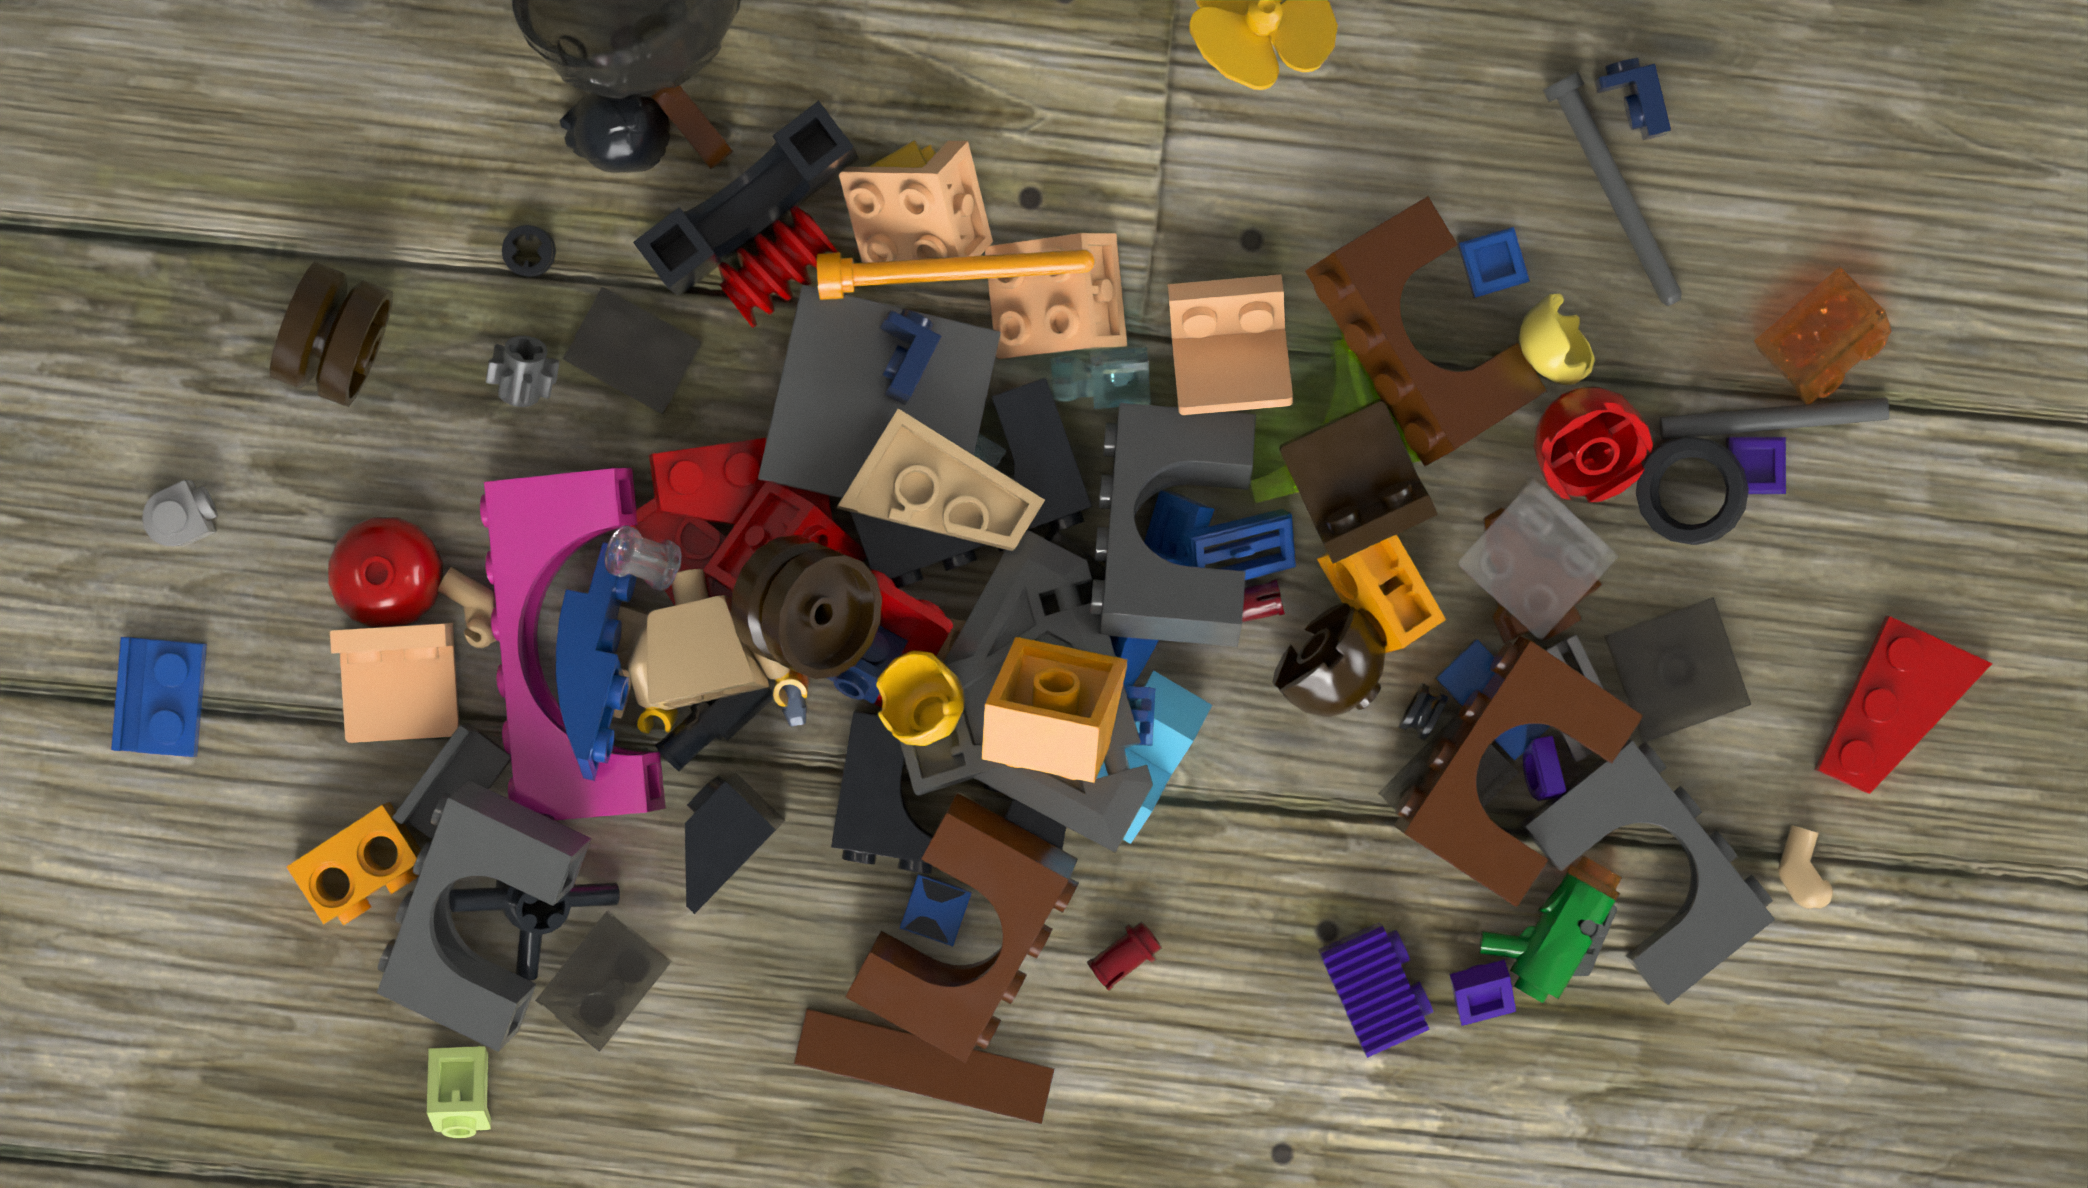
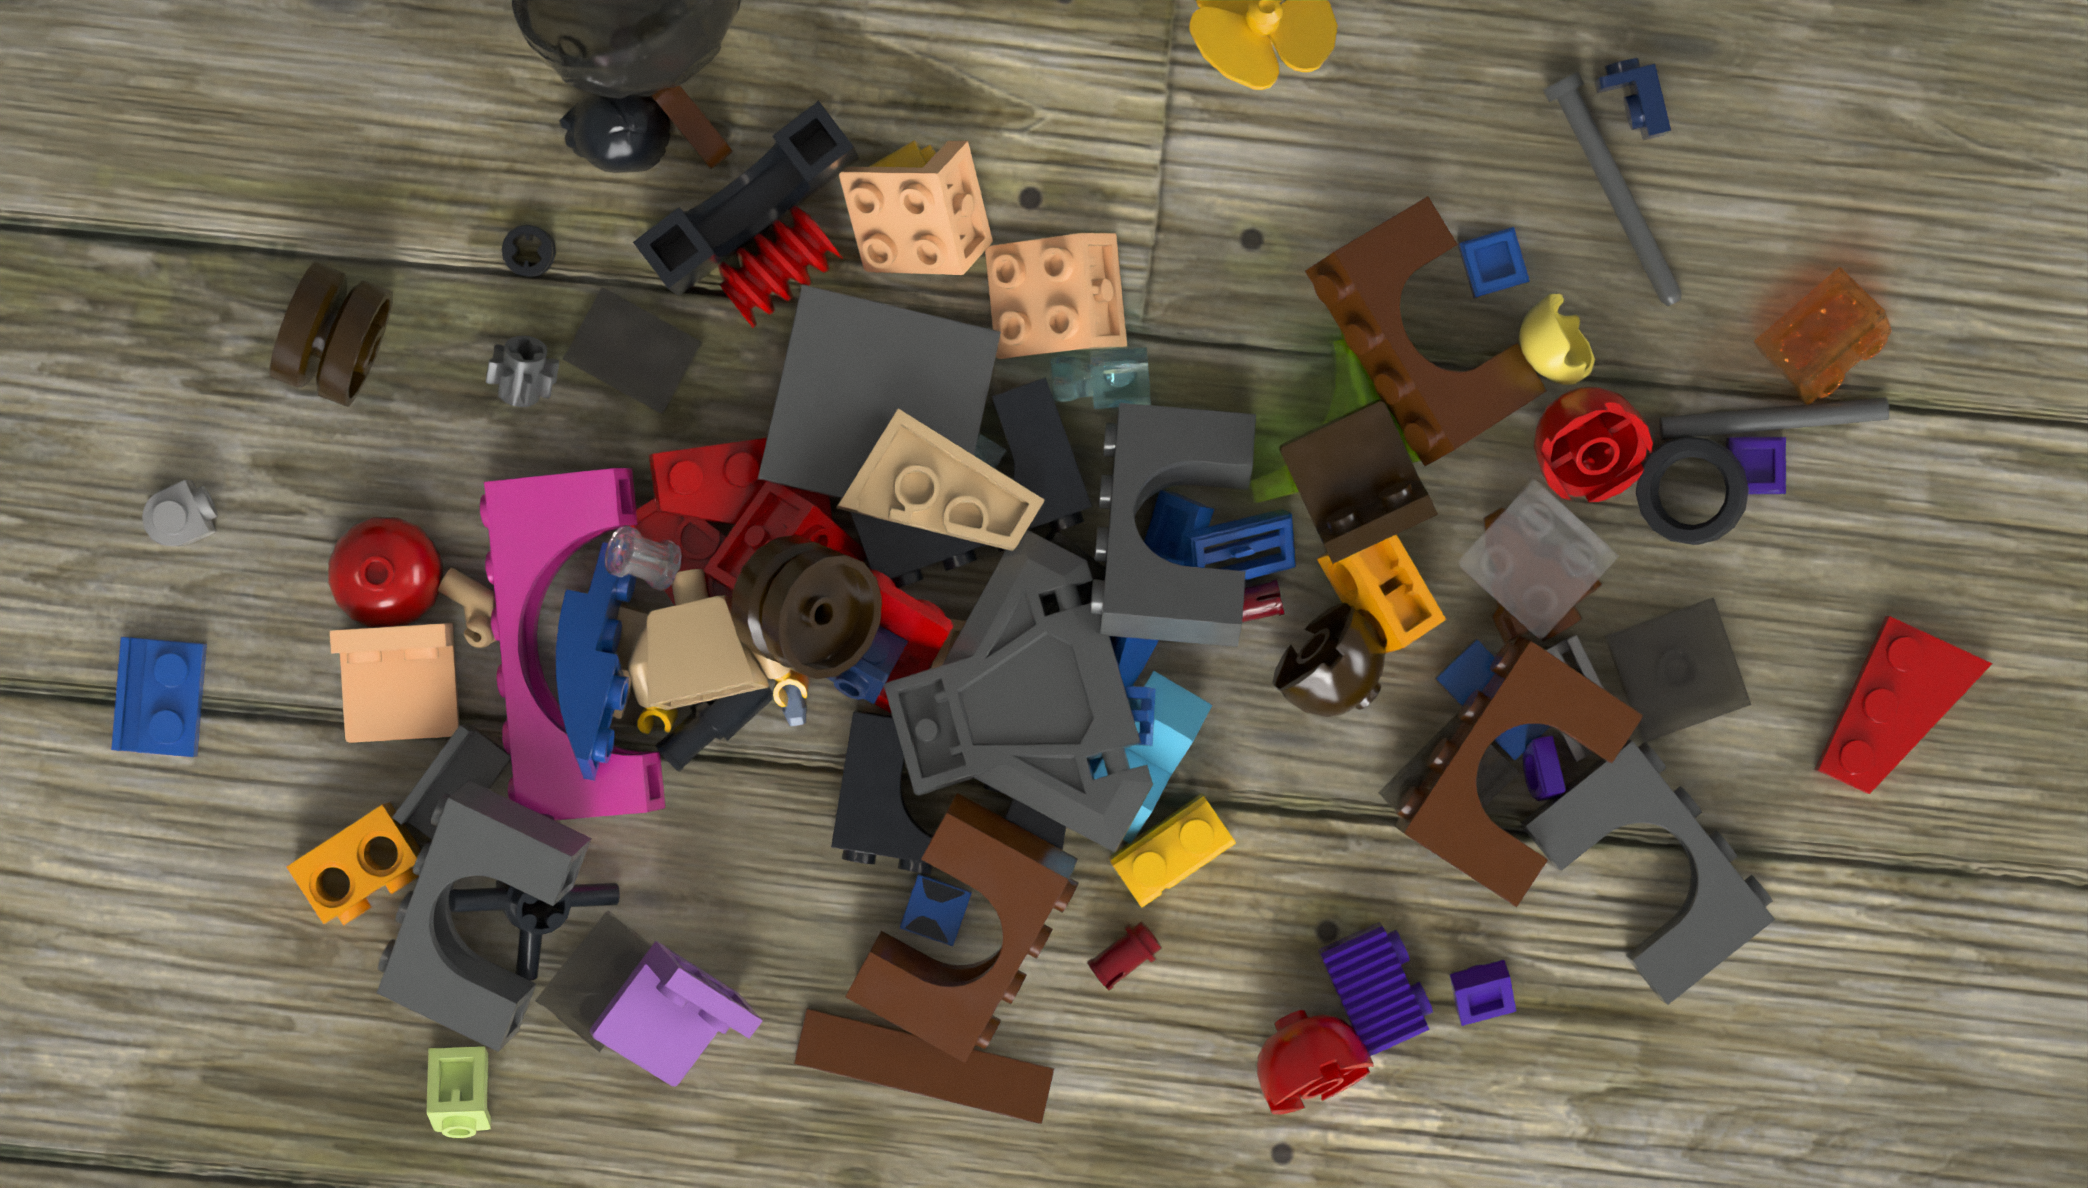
(670, 1015): none -> medium lavender bracket
(723, 834): black slope -> none
(841, 275): light orange piece -> none
(908, 364): dark blue bracket -> none
(920, 698): yellow hair -> none
(1053, 709): light orange slope -> none
(1171, 850): none -> yellow brick
(1230, 344): light nougat bracket -> none
(1309, 1060): none -> red cylinder
(1423, 712): black bush -> none
(1566, 935): green piece -> none
(1799, 873): tan arm -> none

